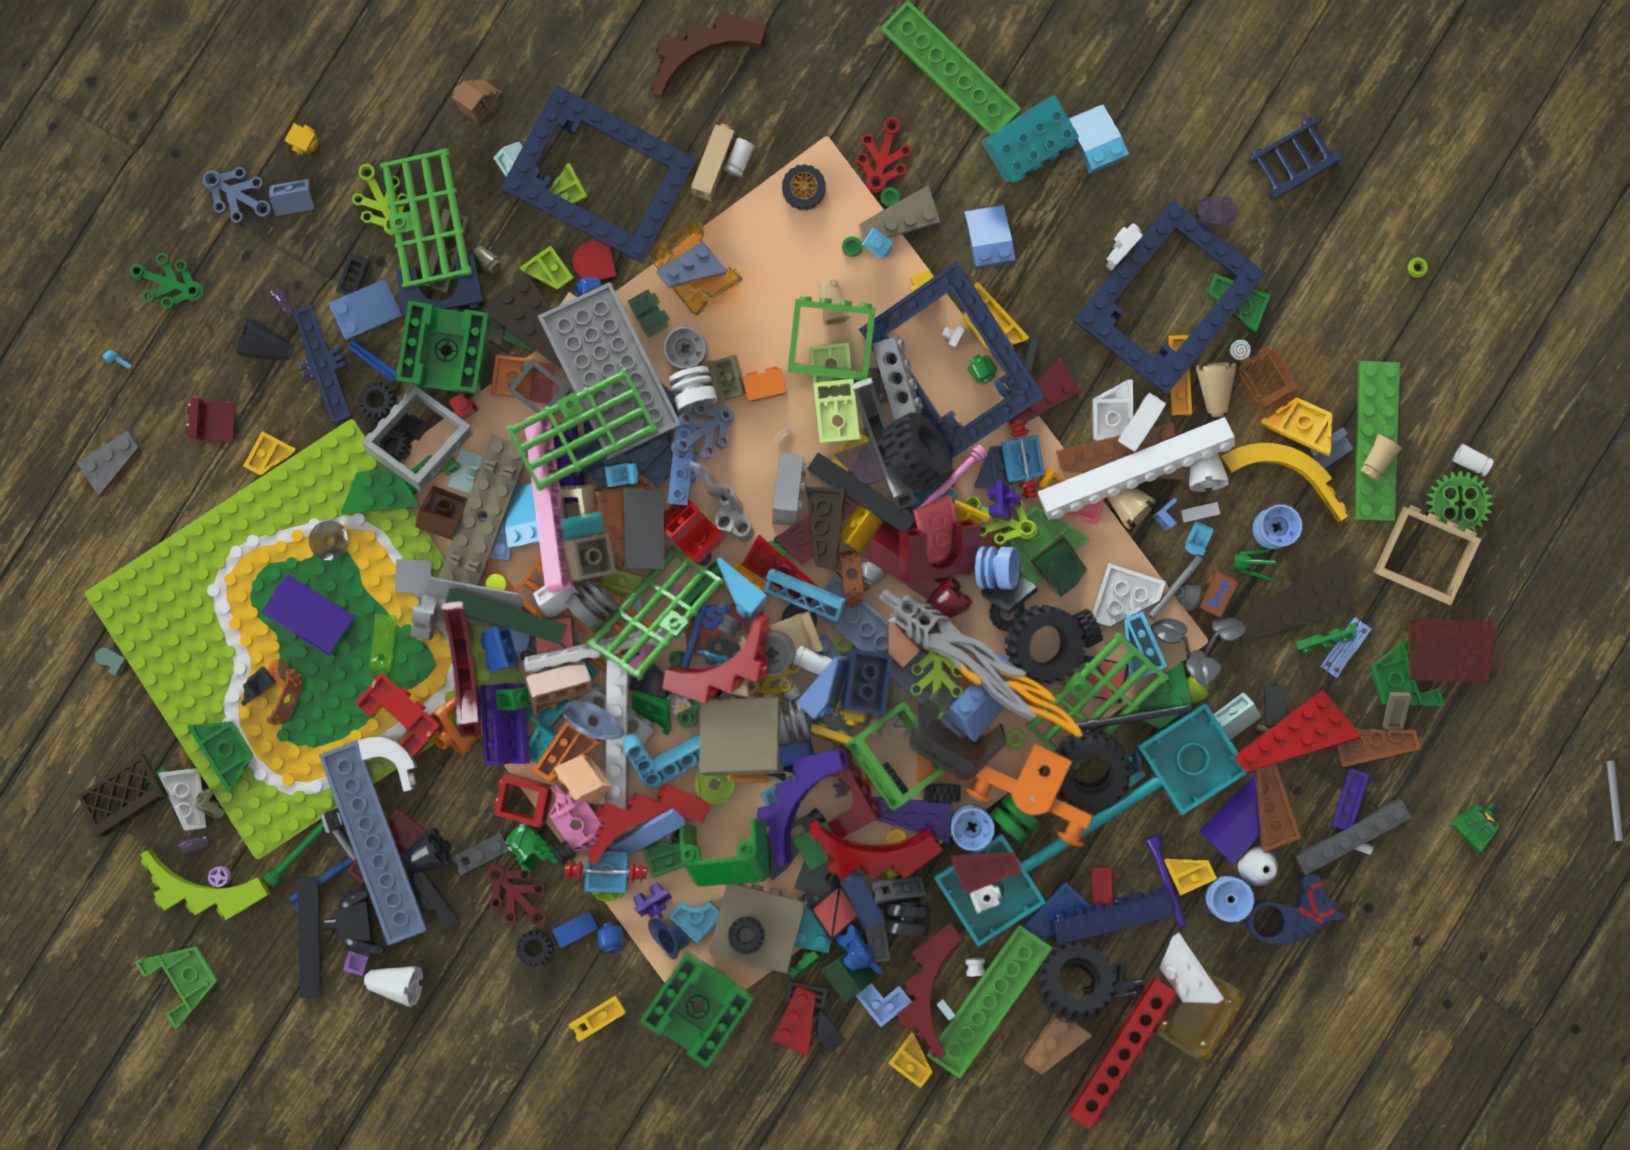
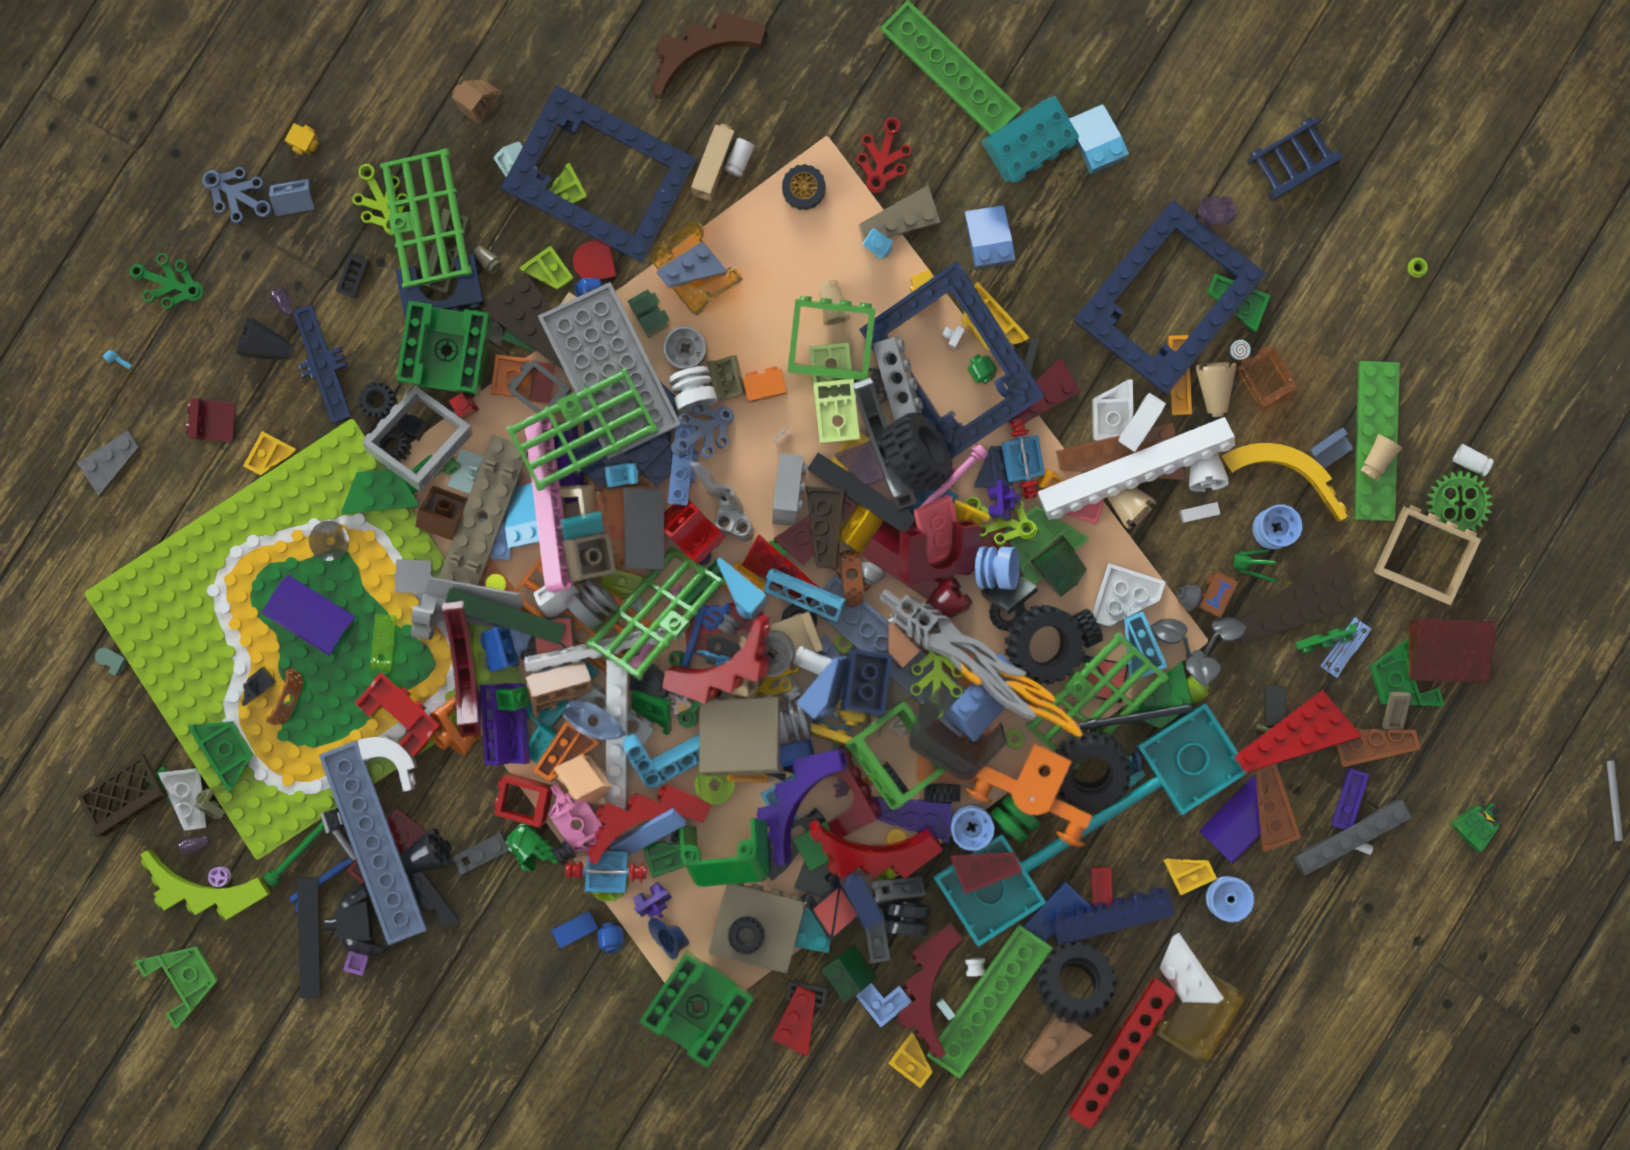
(278, 668): clear orange tile -> none
(365, 309): medium blue slope -> none
(373, 360): blue axle -> none
(397, 984): white cone -> none
(513, 893): dark red plant -> none
(525, 957): black tyre -> none
(598, 1018): yellow plate -> none
(695, 920): medium azure tile -> none
(807, 960): green plate -> none
(827, 1032): black slope -> none
(851, 246): green tile -> none
(858, 952): blue animal -> none
(889, 197): green tile -> none
(977, 897): white brick -> none
(1121, 986): black piece -> none
(1125, 241): white plate -> none
(1154, 844): dark purple piece -> none
(1163, 517): medium blue panel -> none
(1175, 587): light grey bar -> none
(1198, 538): medium azure bracket -> none
(1237, 715): light aqua panel -> none
(1257, 867): white cone -> none
(1298, 922): dark blue animal -> none
(1303, 424): yellow wing -> none

